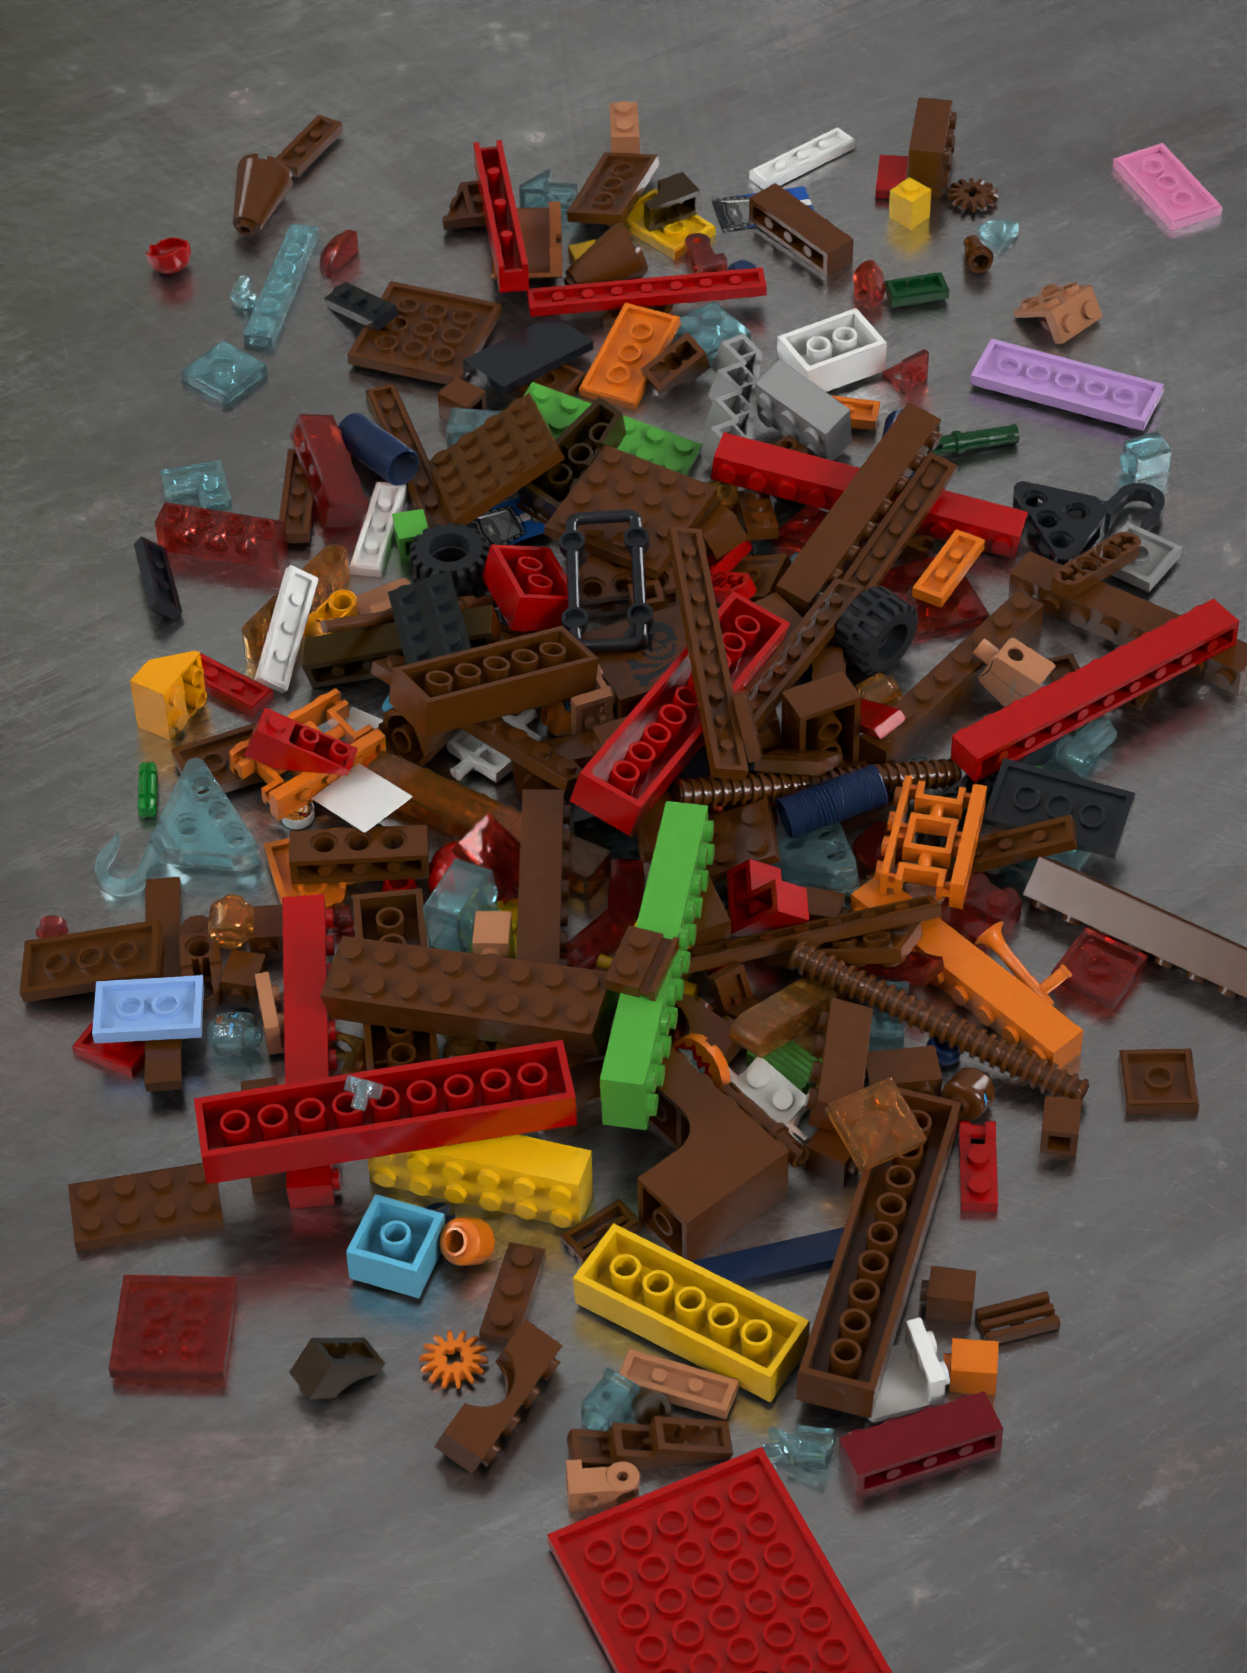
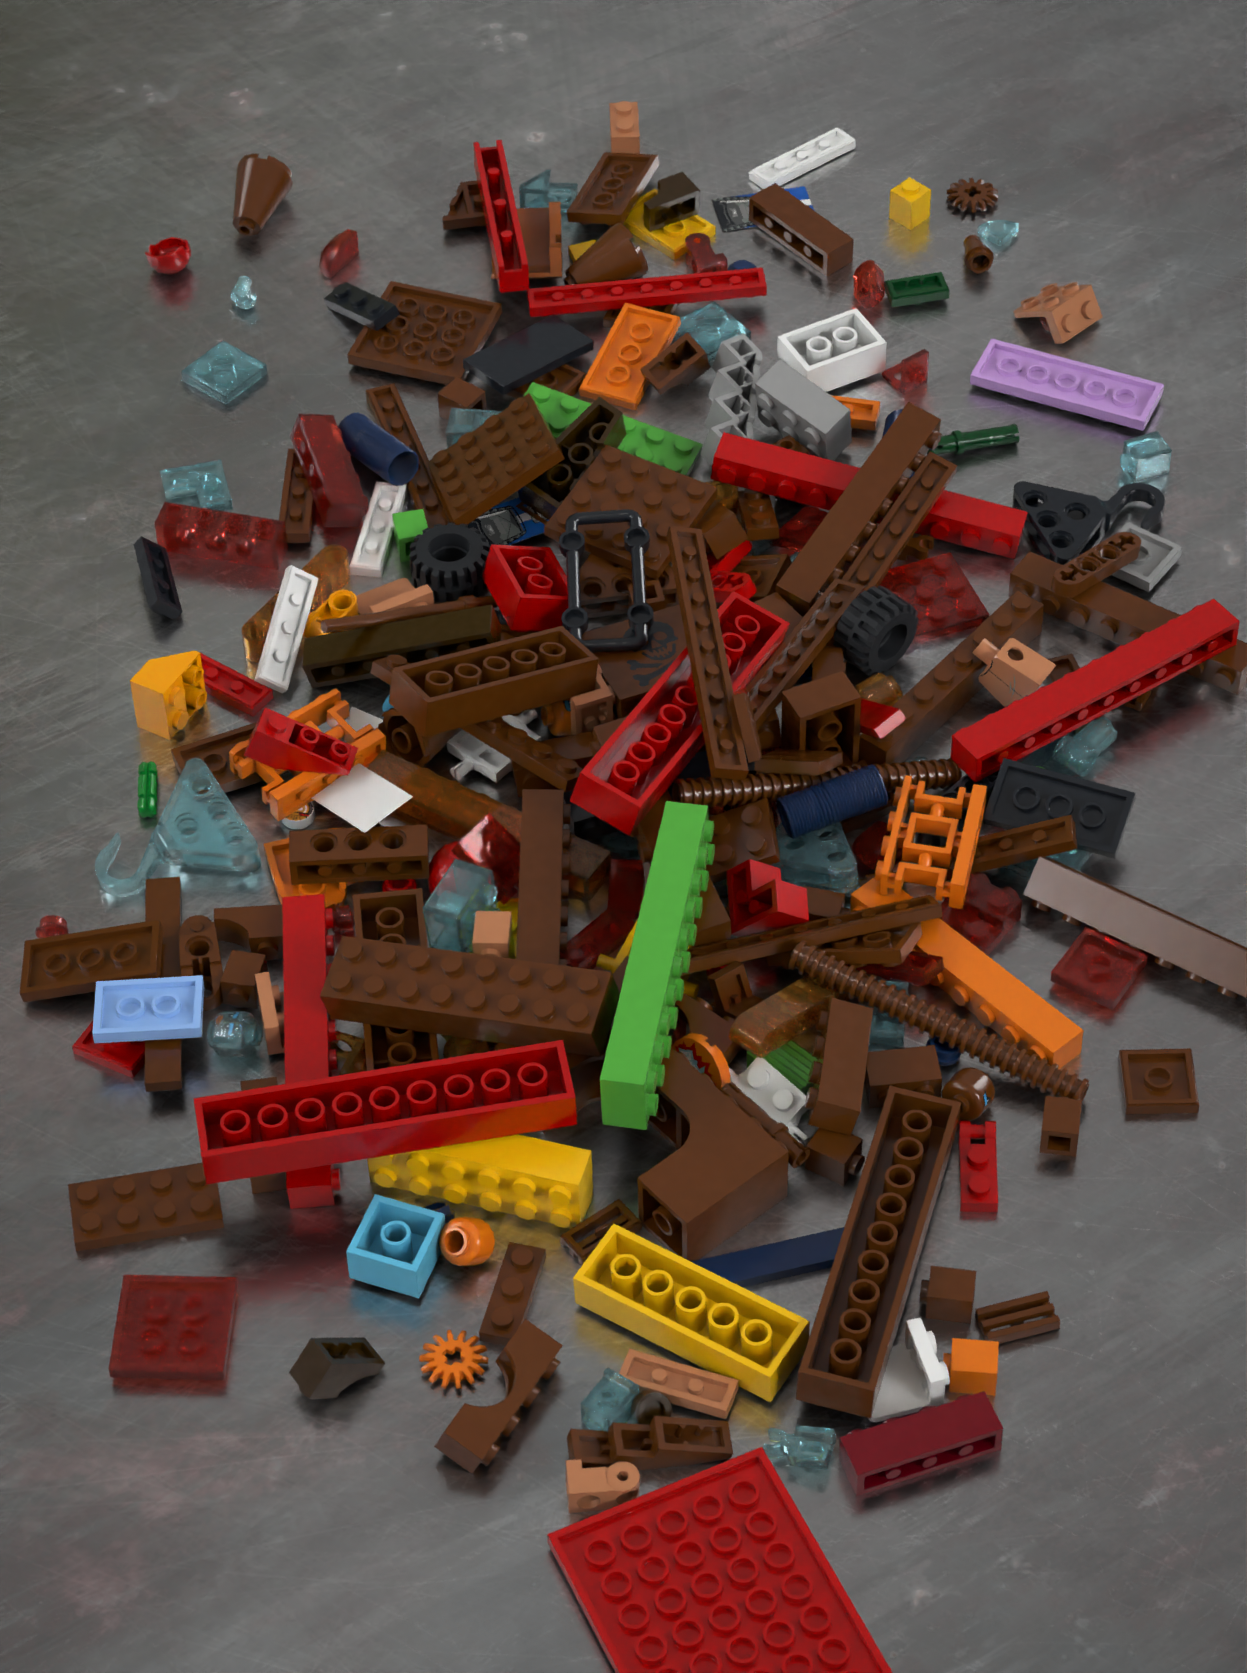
(231, 921): clear orange head -> none
(281, 285): clear light blue plate -> none
(310, 144): reddish brown plate -> none
(362, 1091): clear light blue tile -> none
(429, 618): black plate -> none
(641, 963): reddish brown plate -> none
(875, 1124): clear orange plate -> none
(891, 172): red tile -> none
(932, 144): reddish brown brick -> none
(948, 568): orange plate -> none
(994, 940): orange piece -> none
(1167, 186): bright pink tile -> none

